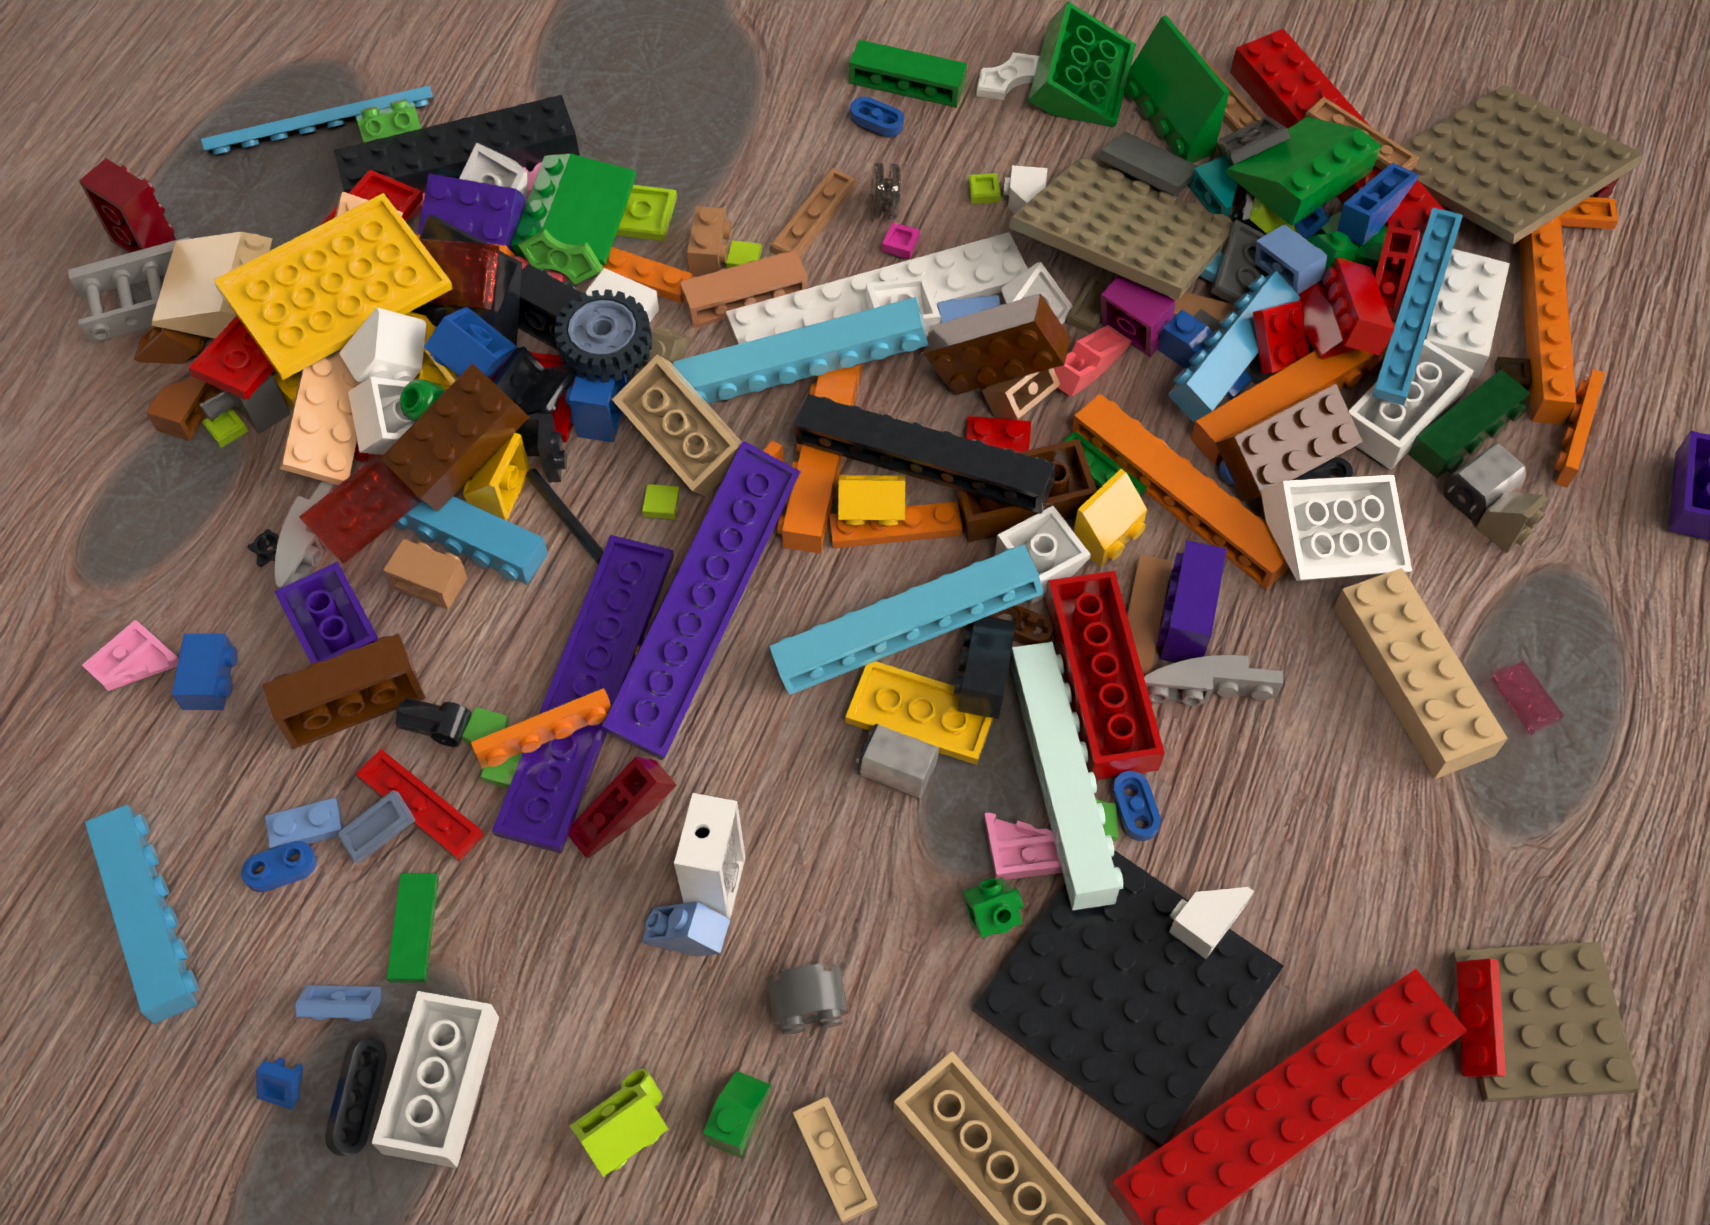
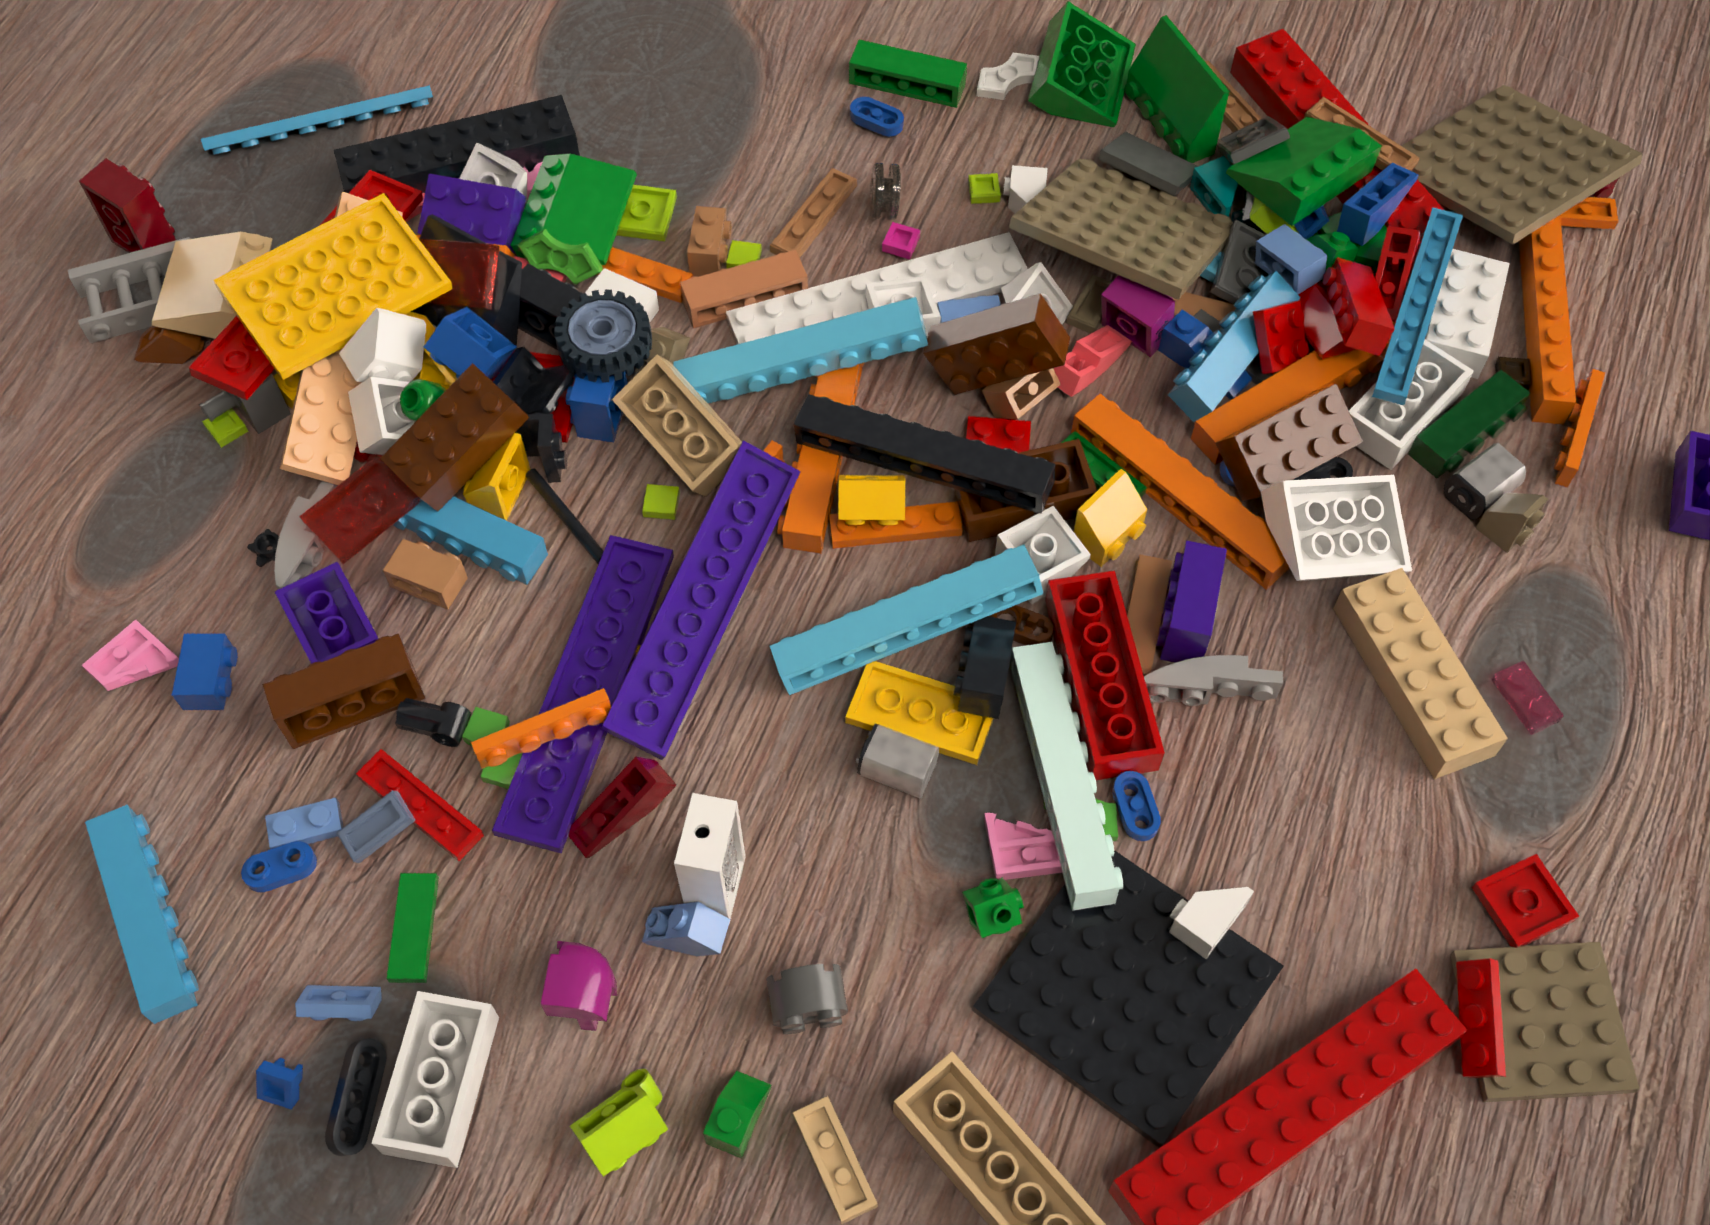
(178, 409): dark orange slope -> none
(387, 122): bright green plate -> none
(578, 985): none -> magenta brick
(1525, 901): none -> red plate

